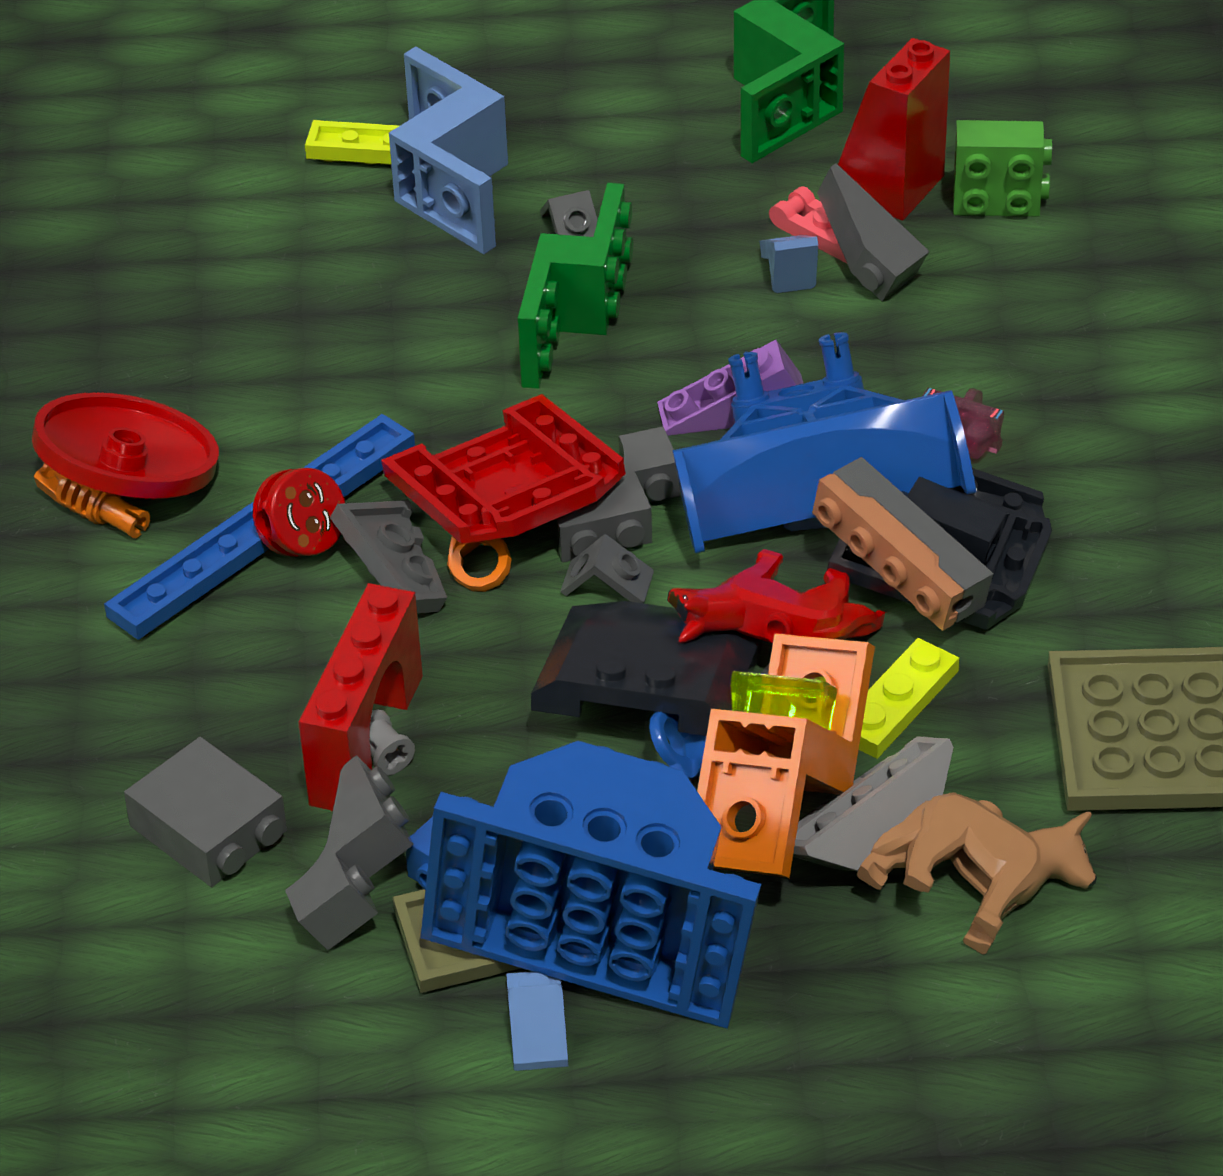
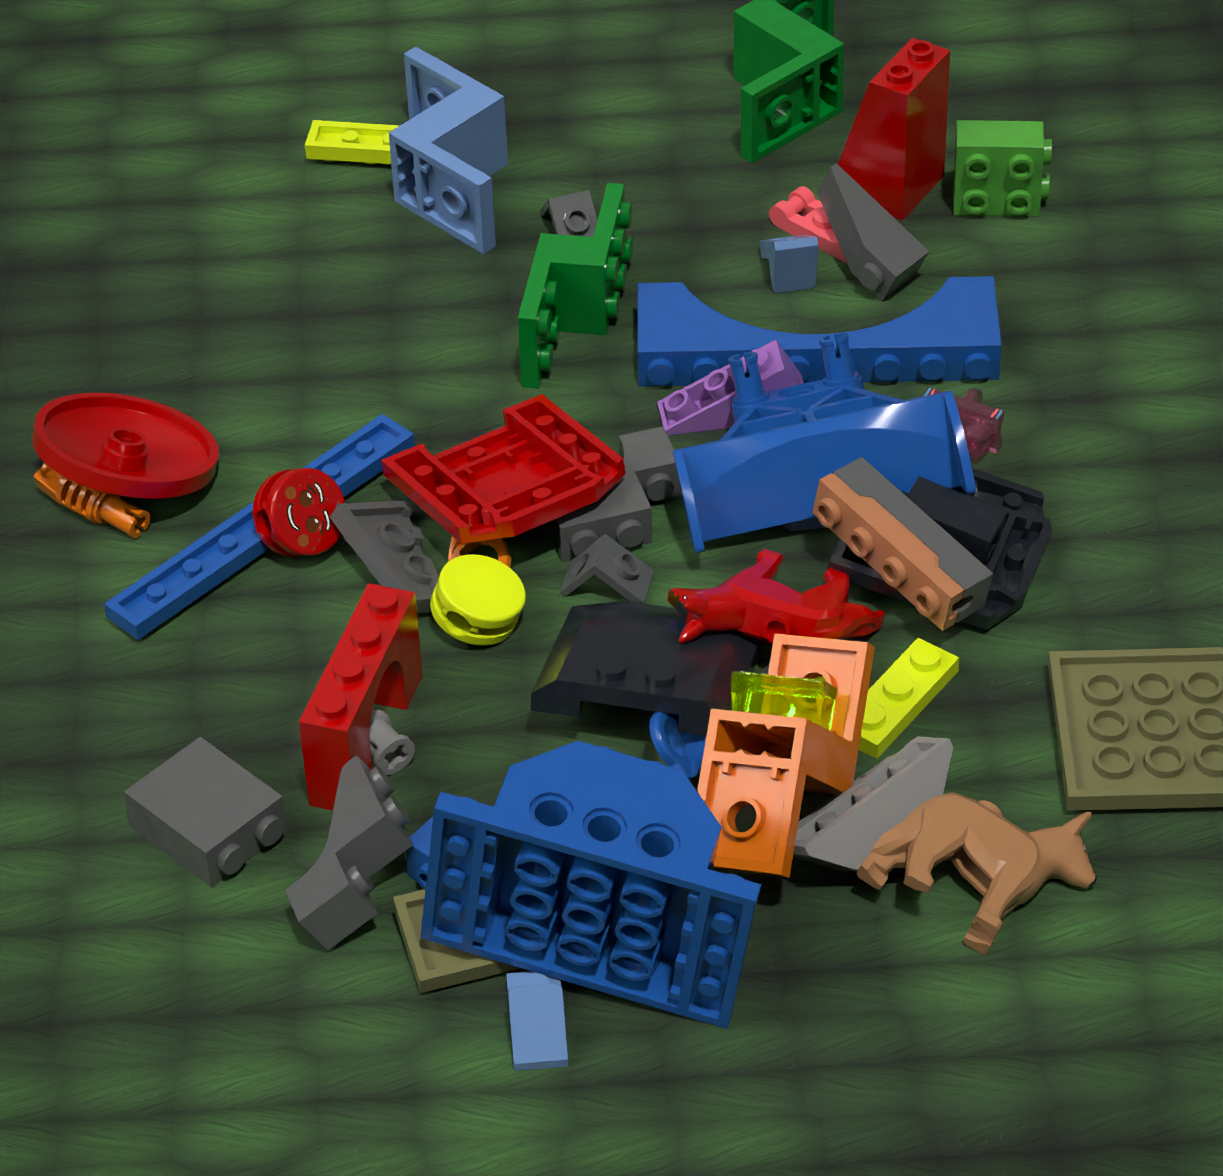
(477, 600): none -> neon yellow head
(942, 340): none -> blue arch

